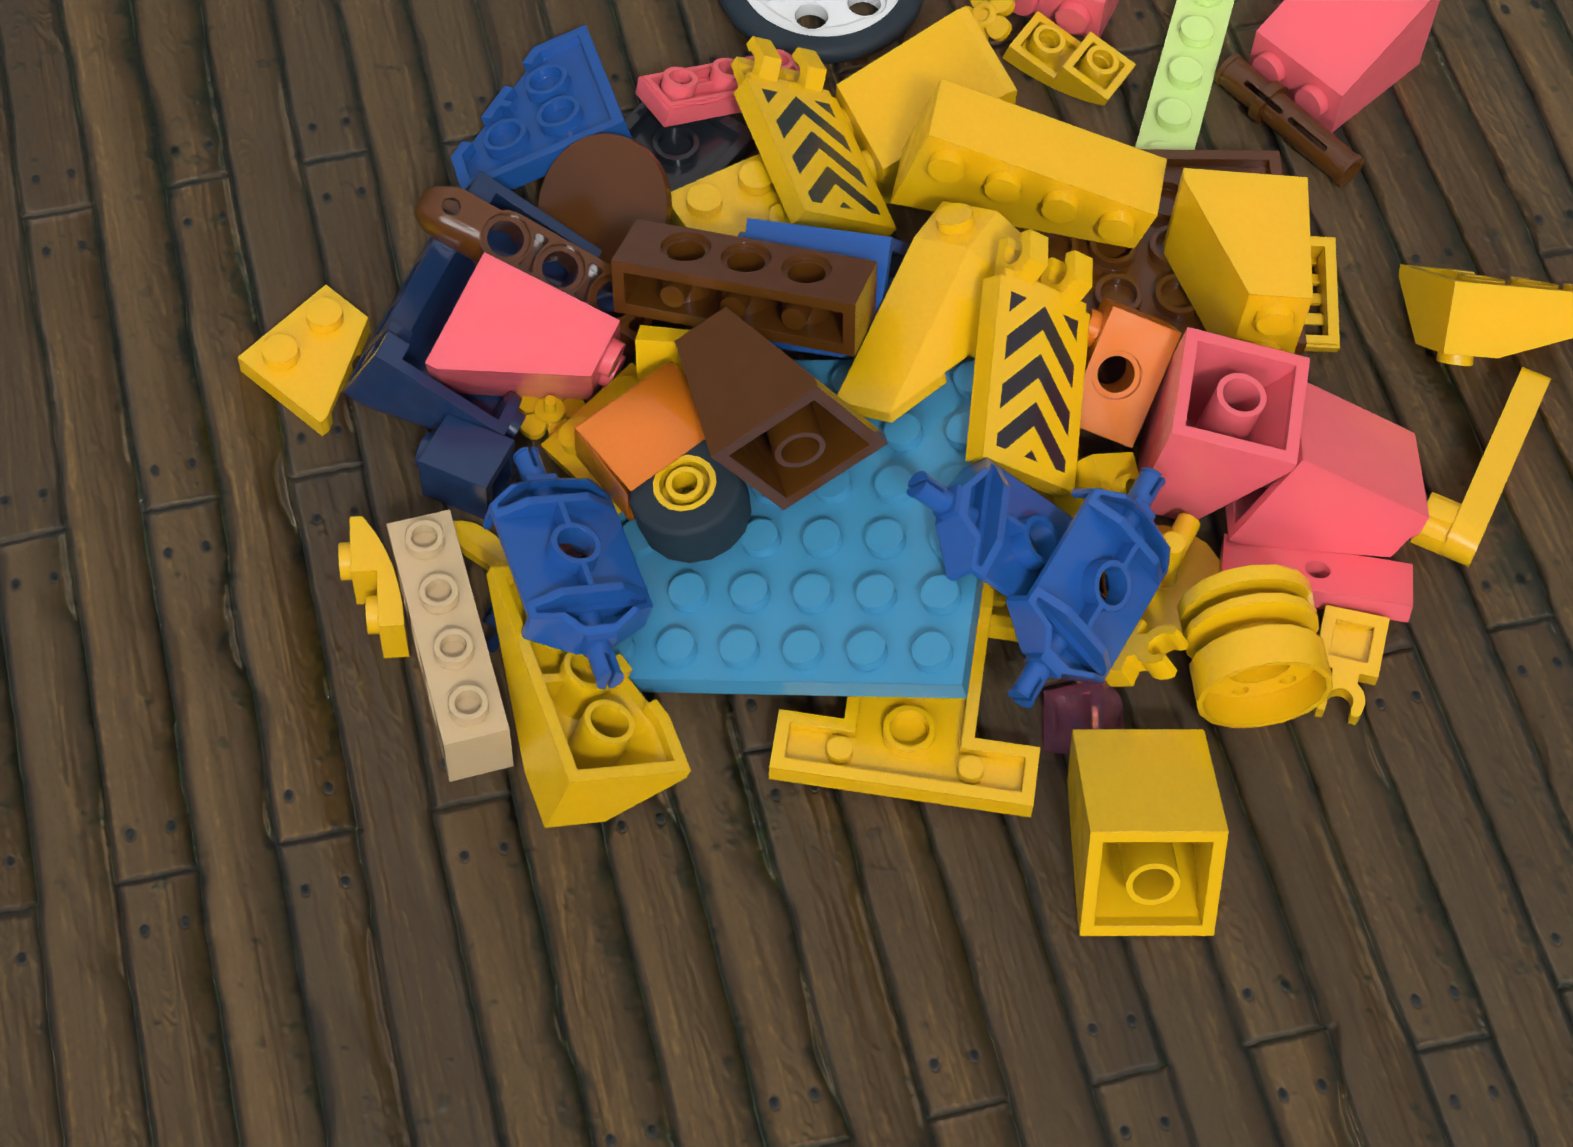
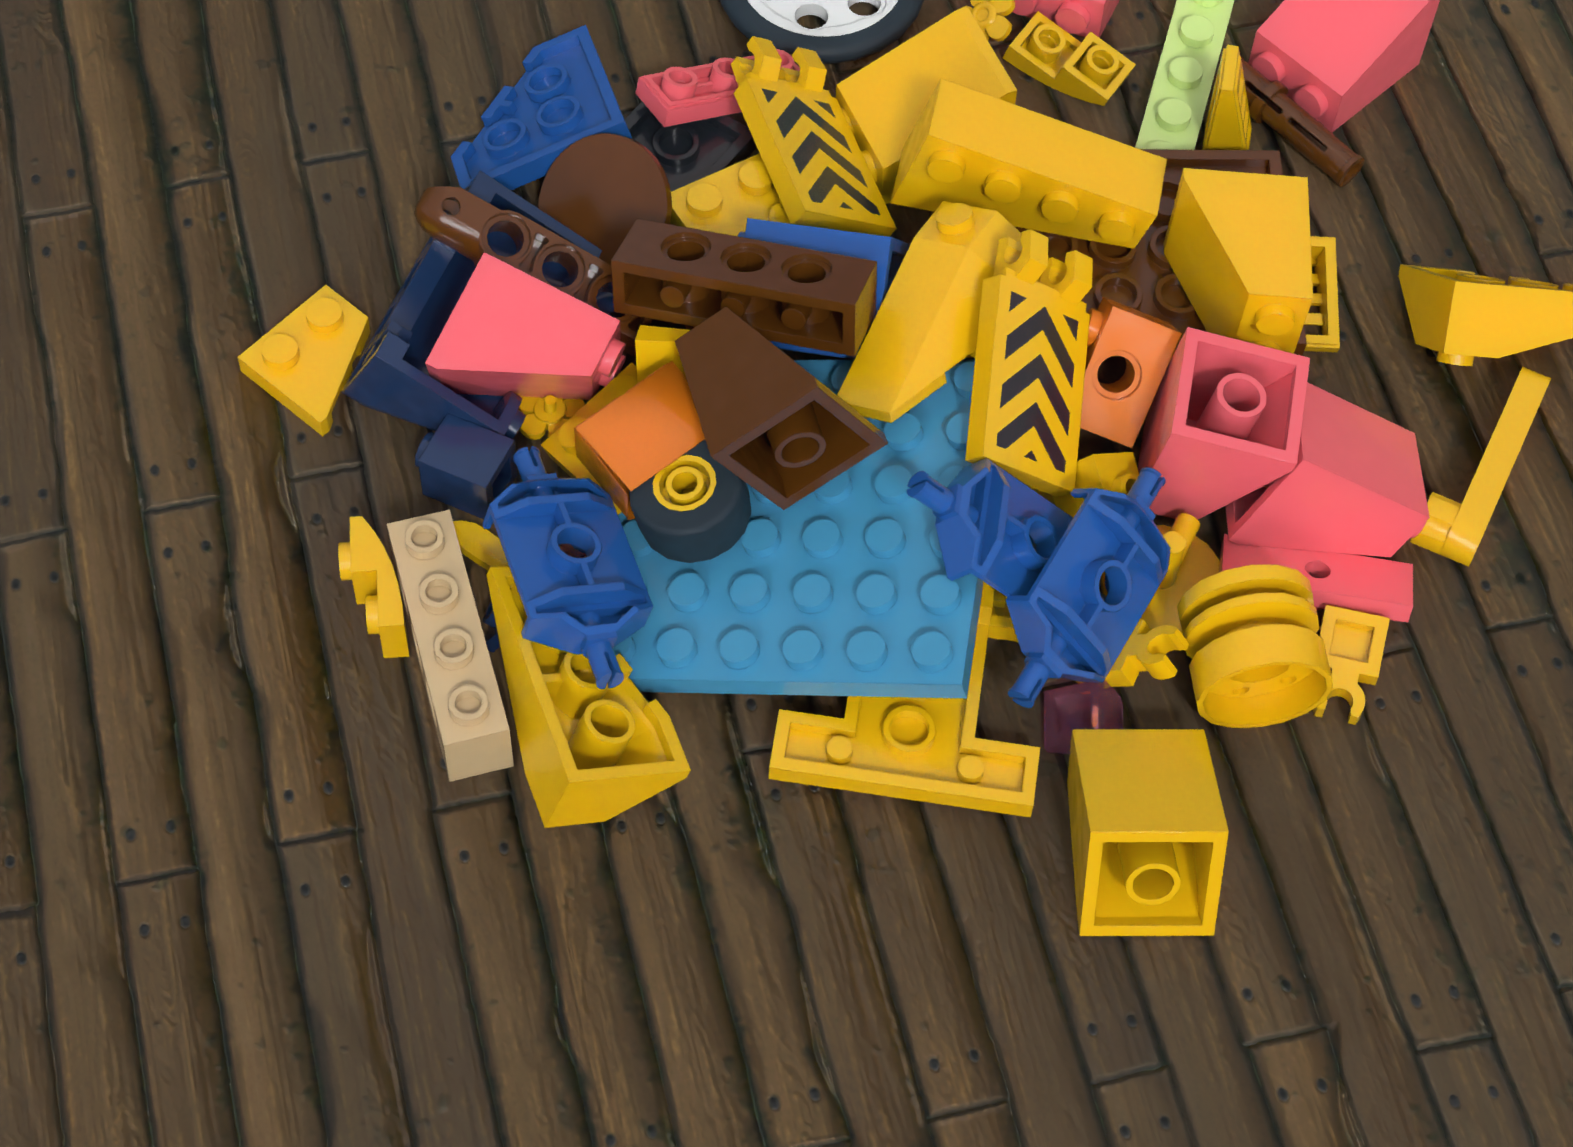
(1228, 115): none -> yellow slope

